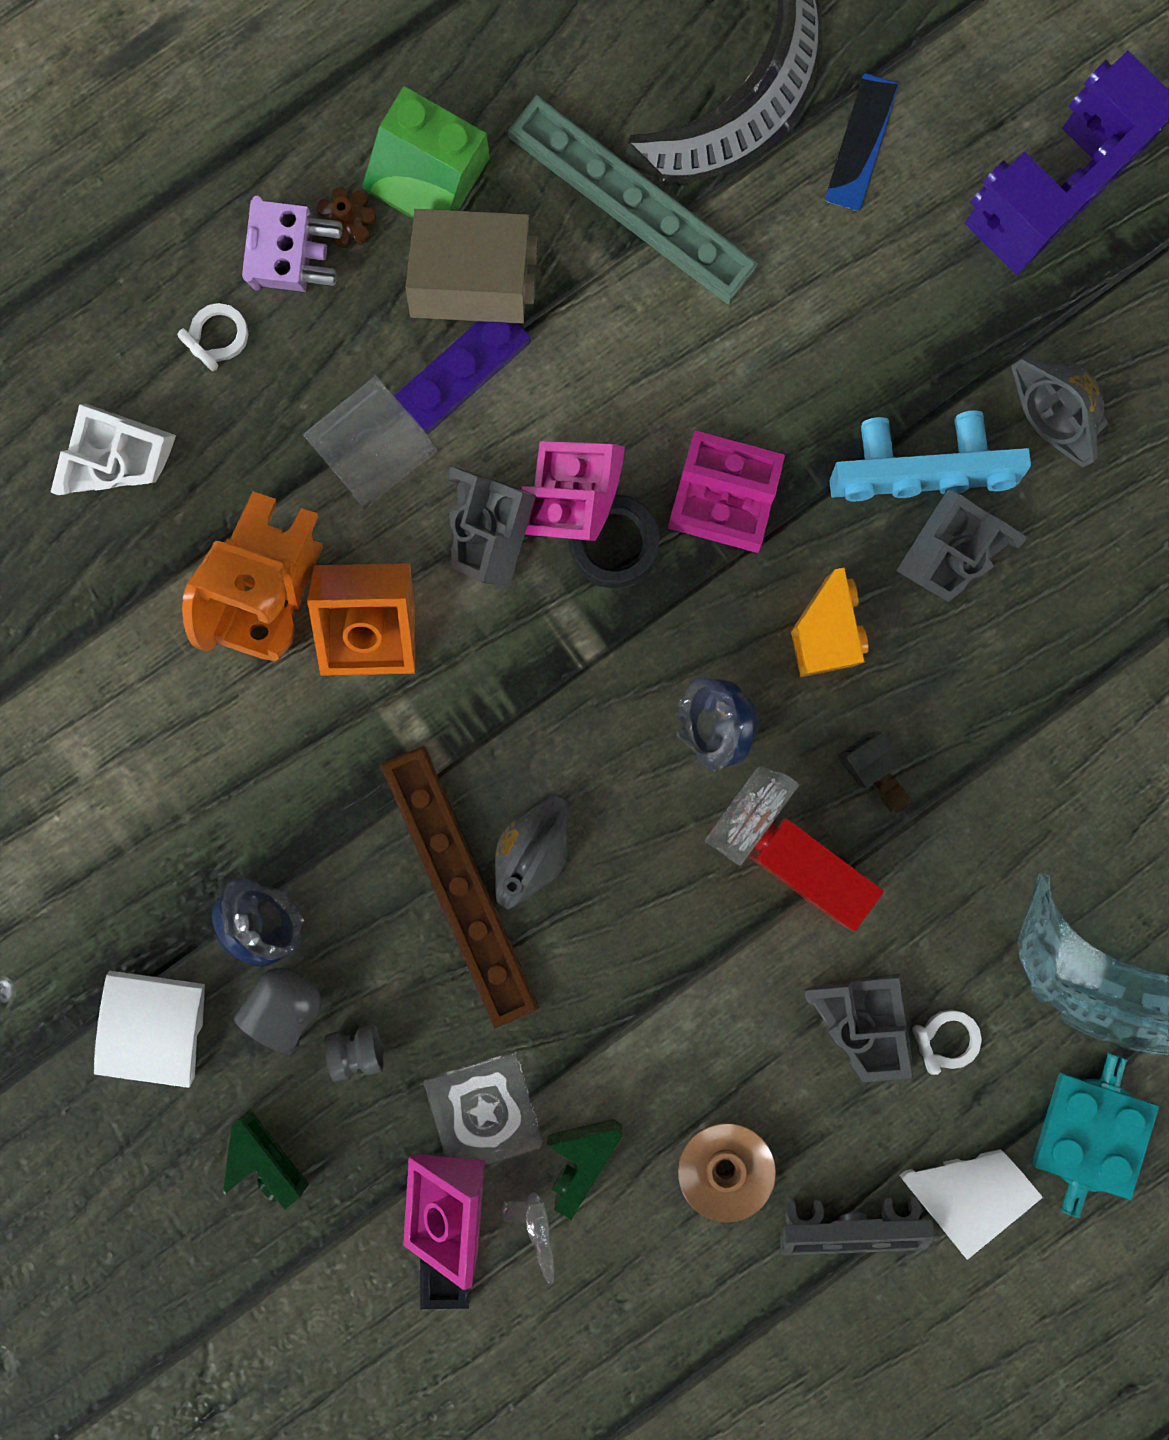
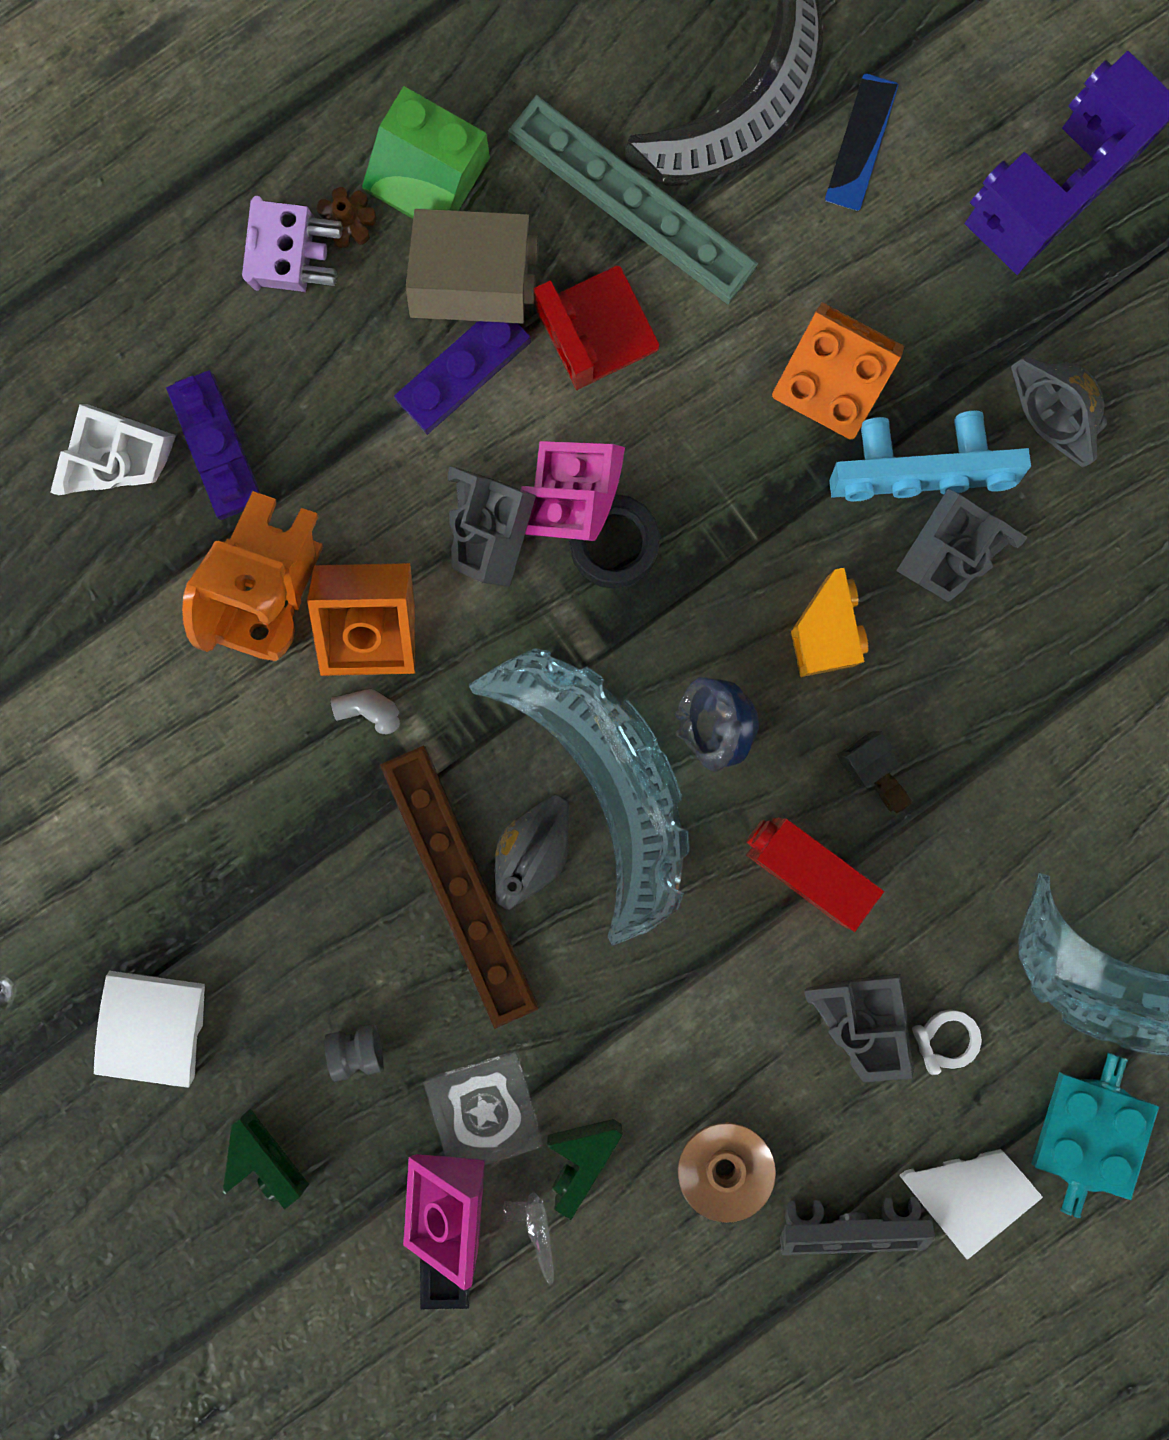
(211, 357): white piece -> none
(213, 443): none -> dark purple plate
(256, 922): clear hair -> none
(279, 1009): dark grey helmet -> none
(369, 704): none -> light grey arm
(370, 442): clear tile -> none
(595, 326): none -> red bracket
(624, 770): none -> clear light blue windscreen
(726, 491): dark pink slope -> none
(751, 814): clear tile -> none
(837, 371): none -> orange bracket

